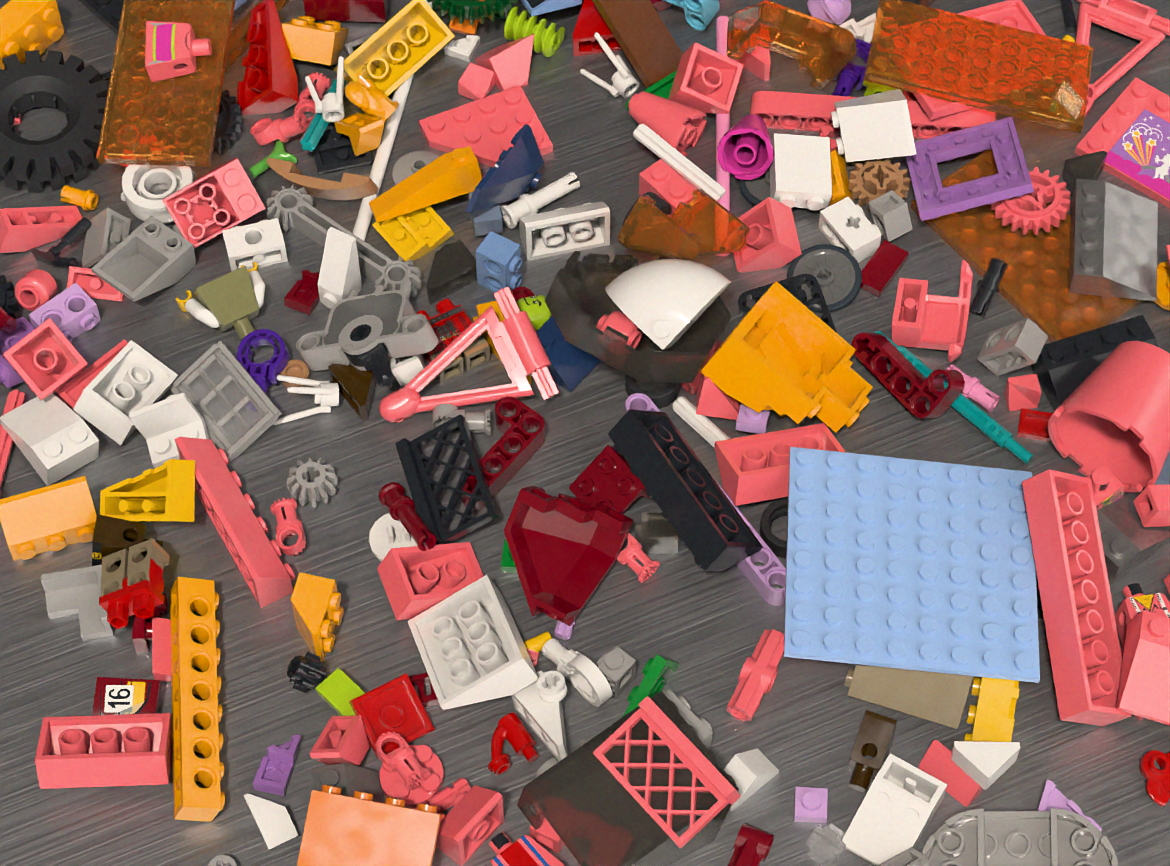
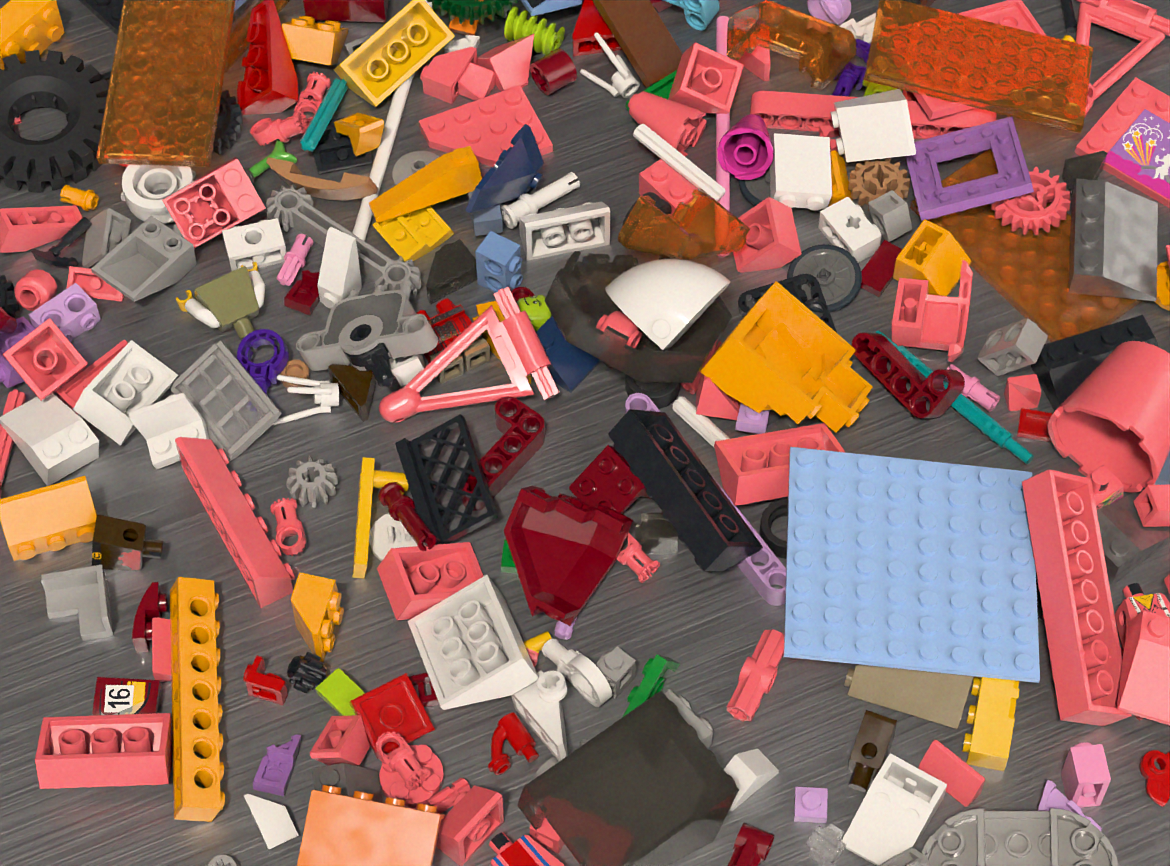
(135, 584): hips -> none
(154, 496): yellow wedge -> none
(172, 49): coral torso -> none
(265, 687): none -> red bracket
(294, 260): none -> bright pink axle
(332, 103): white plant -> none
(368, 480): none -> yellow piece
(370, 98): light orange animal -> none
(444, 71): none -> coral slope
(476, 421): light grey connector -> none
(553, 71): none -> dark red piece
(686, 752): coral fence -> none
(932, 256): none -> light orange slope
(984, 760): white slope -> none
(988, 287): black pin -> none
(1067, 102): clear yellow slope -> none
(1086, 775): none -> bright pink brick

